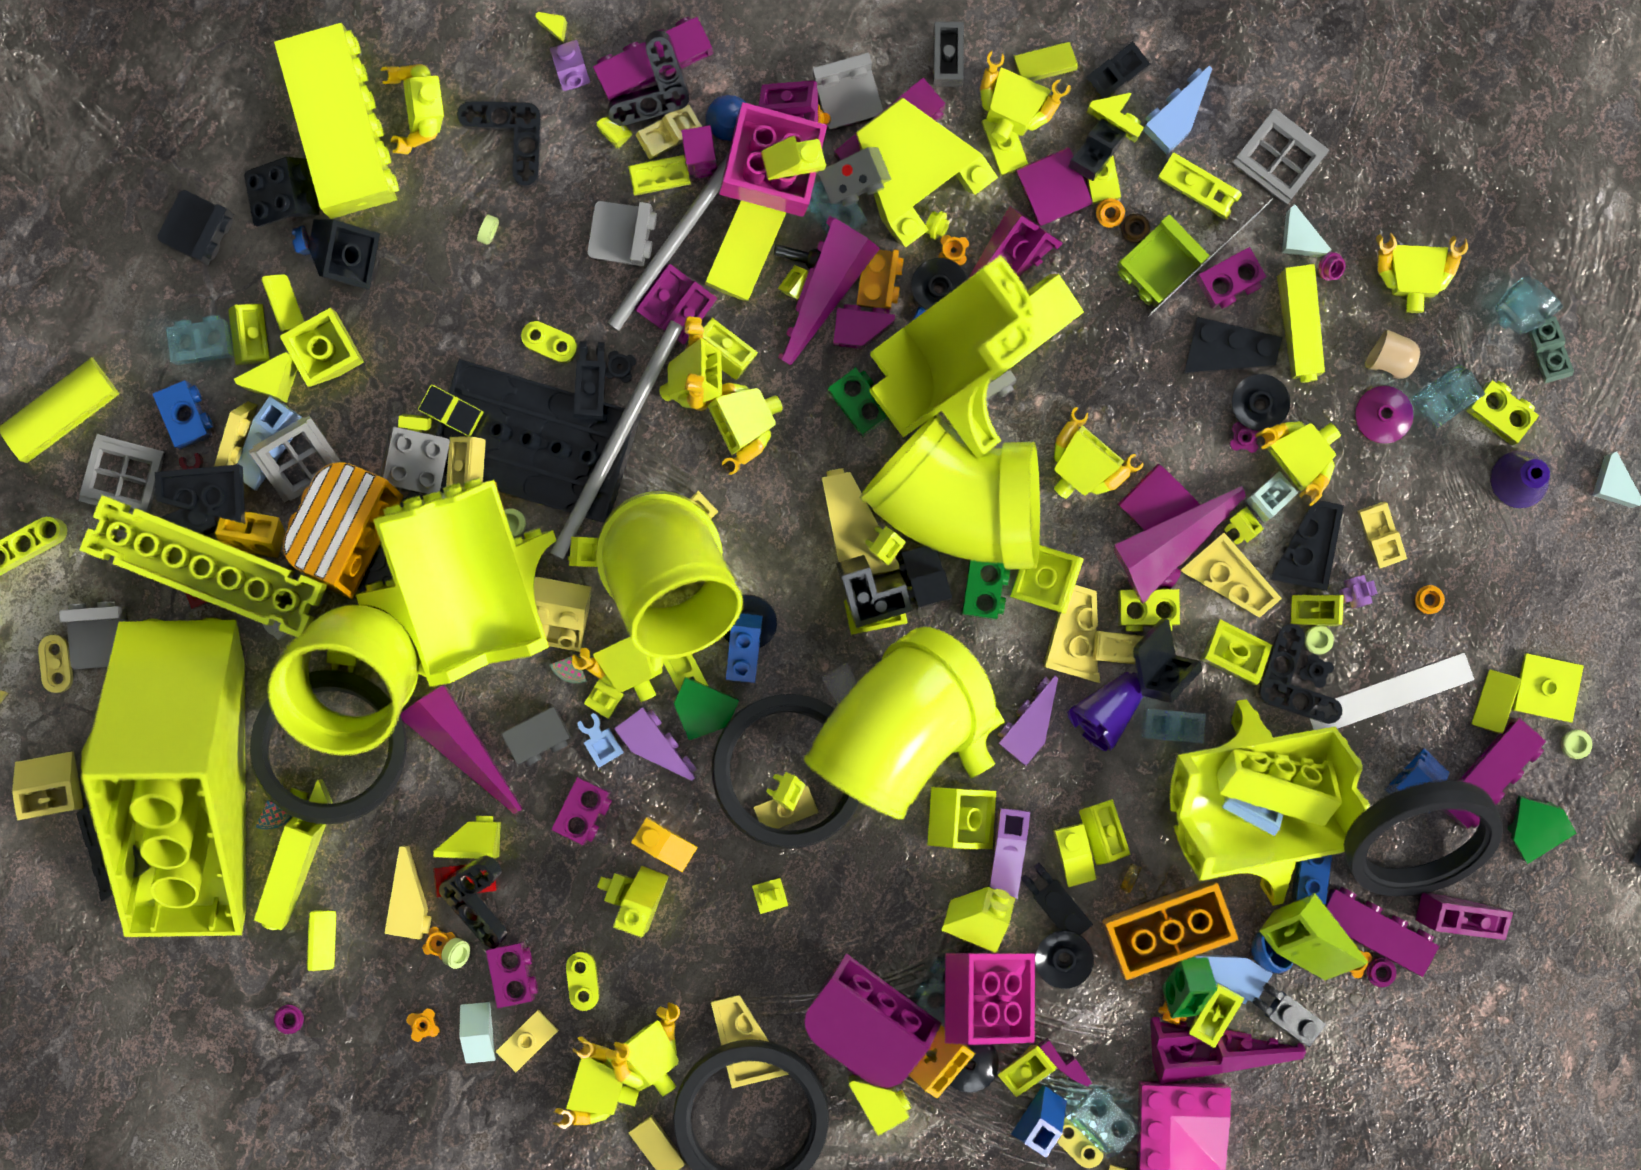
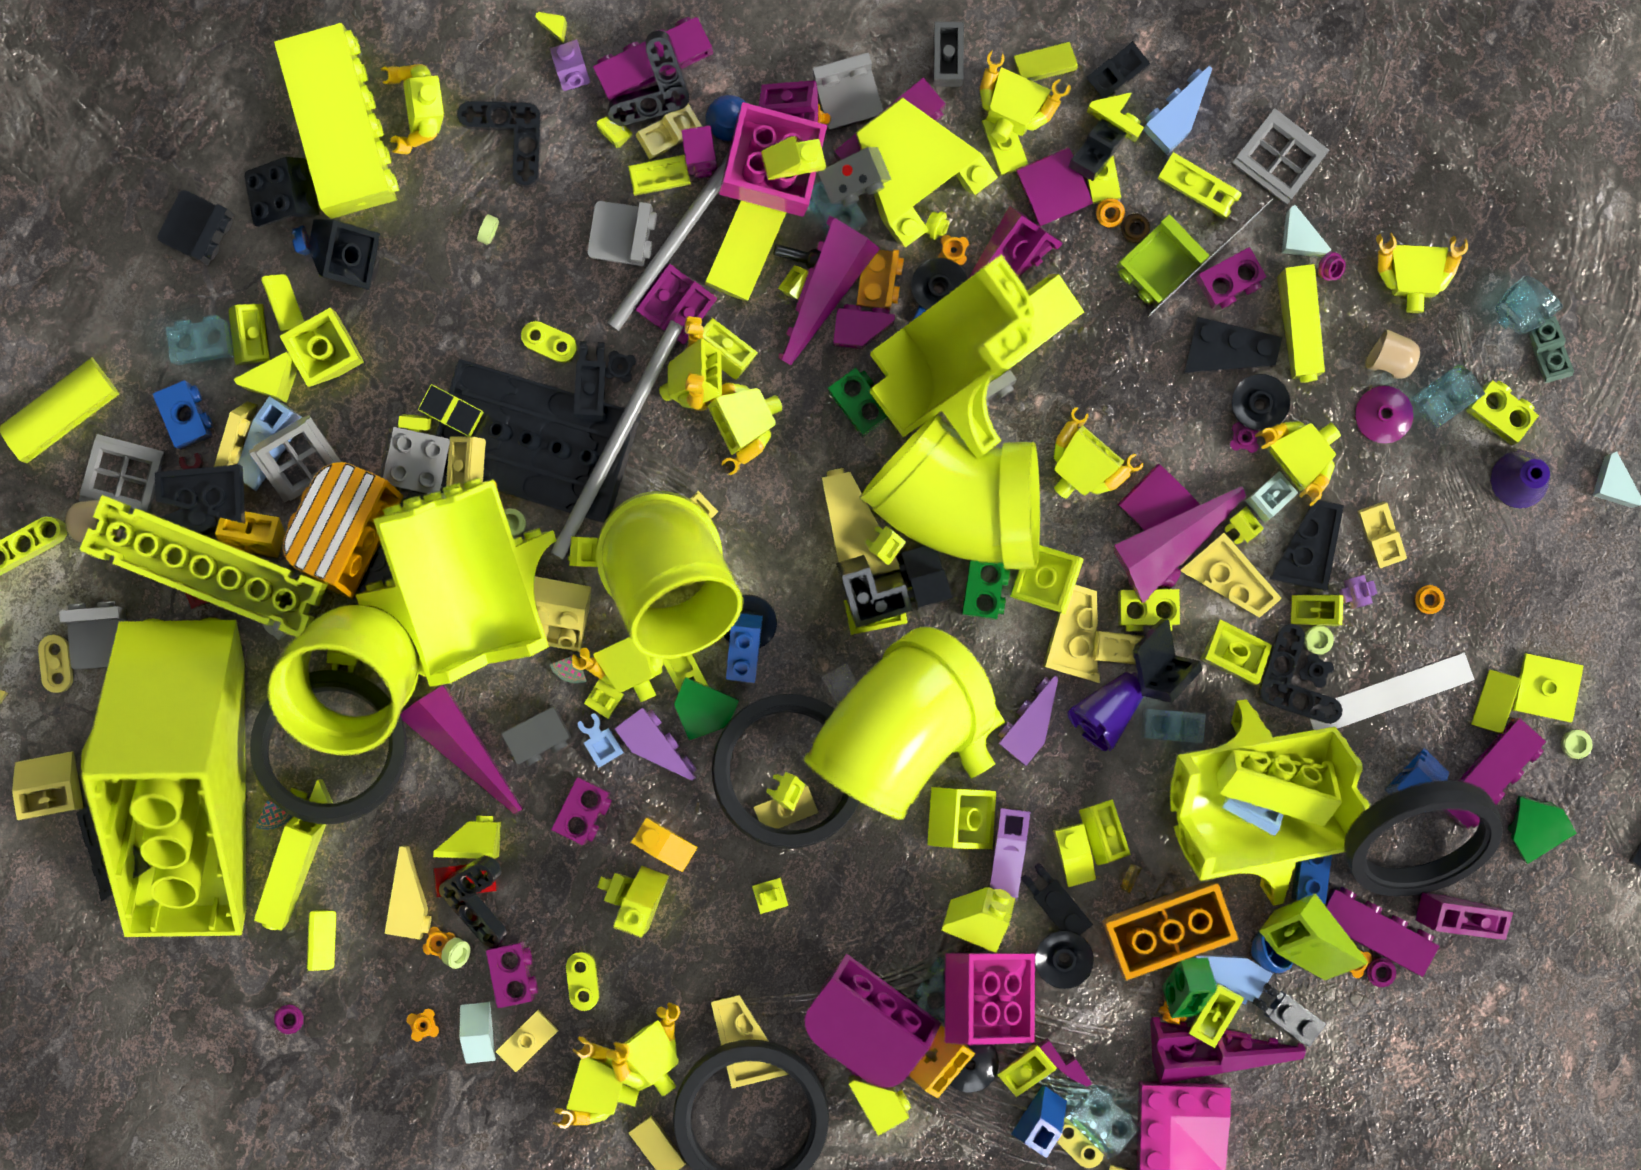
(80, 518): none -> tan helmet

